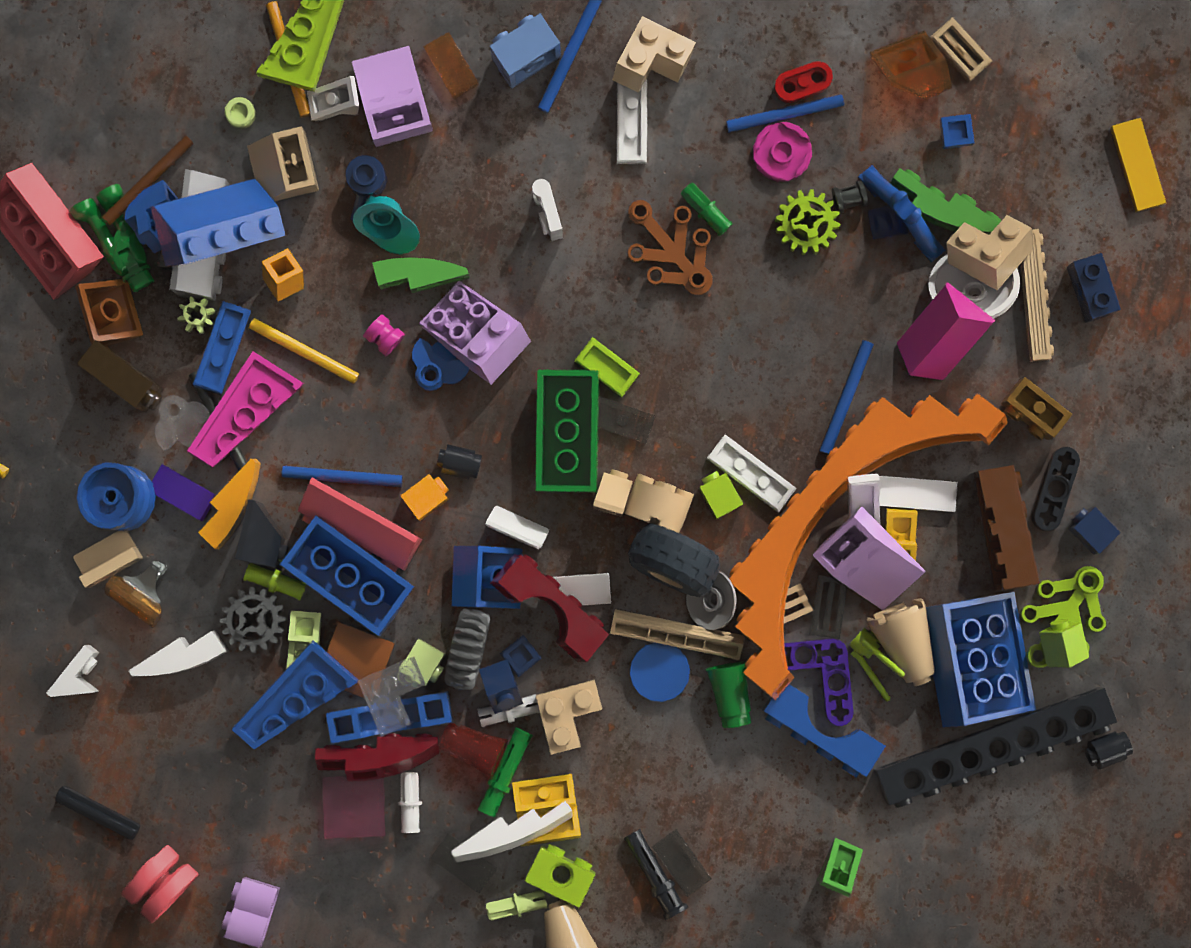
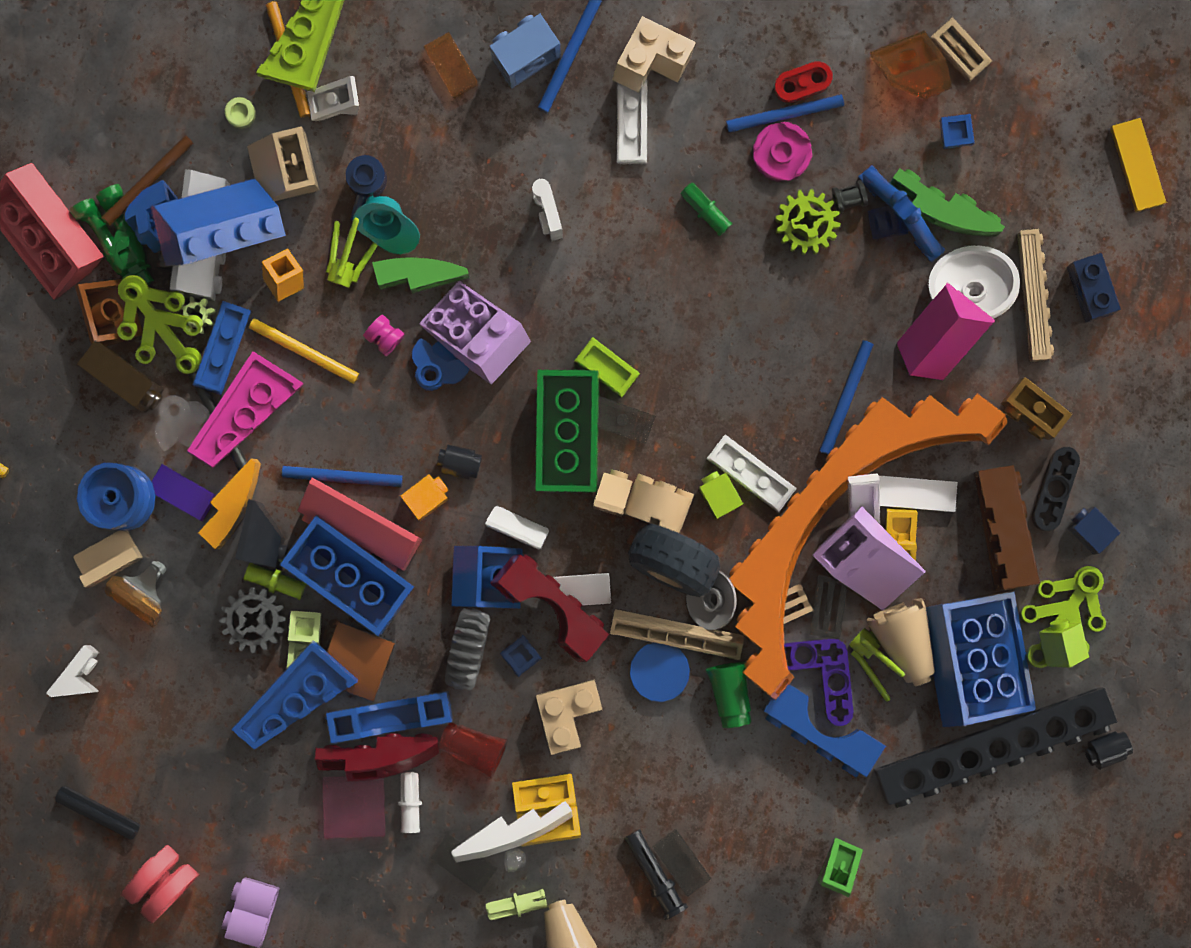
(158, 322): none -> lime plant
(181, 656): white slope -> none
(341, 271): none -> lime plant
(383, 694): clear plate -> none
(392, 96): lavender slope -> none
(428, 660): yellowish green brick -> none
(501, 686): dark blue brick -> none
(503, 776): green pin -> none
(509, 715): white pin -> none
(514, 860): none -> clear hinge
(571, 890): lime brick -> none
(673, 251): dark orange plant -> none
(990, 256): tan brick -> none

